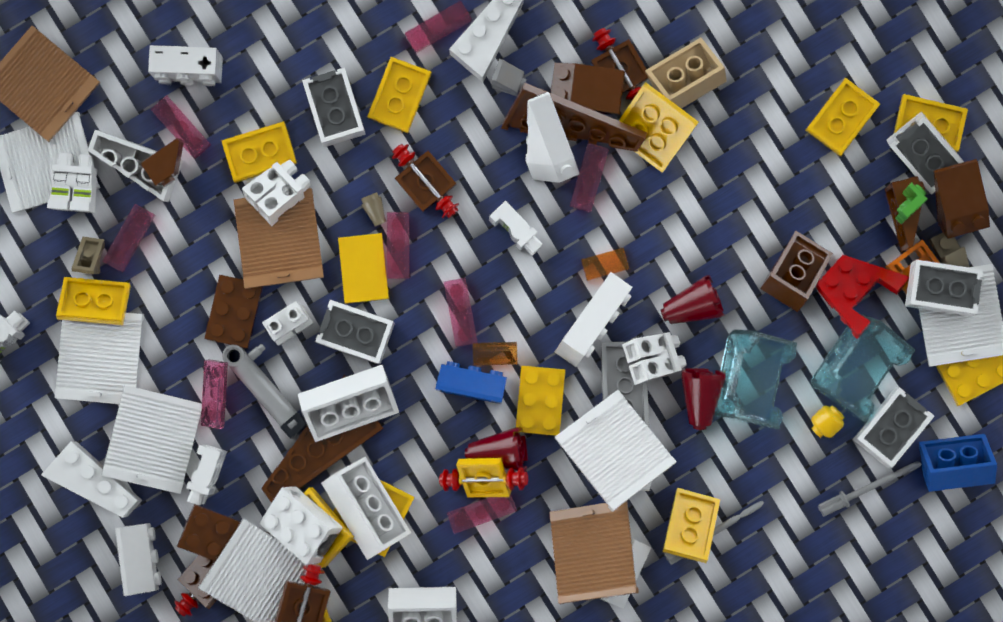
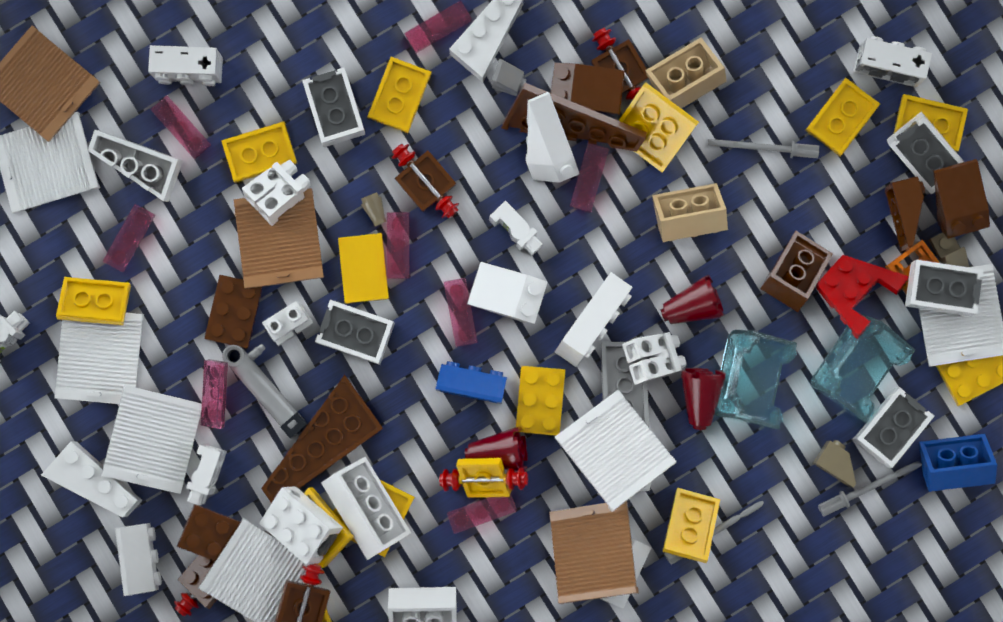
(73, 186): white hips -> none
(88, 256): dark tan slope -> none
(164, 163): reddish brown slope -> none
(348, 403): white slope -> none
(495, 353): clear orange tile -> none
(507, 293): none -> white slope
(604, 263): clear orange tile -> none
(690, 212): none -> tan slope
(795, 149): none -> light grey piece
(827, 421): yellow head -> none
(836, 462): none -> dark tan slope
(892, 61): none -> white piece
(915, 199): bright green bracket -> none

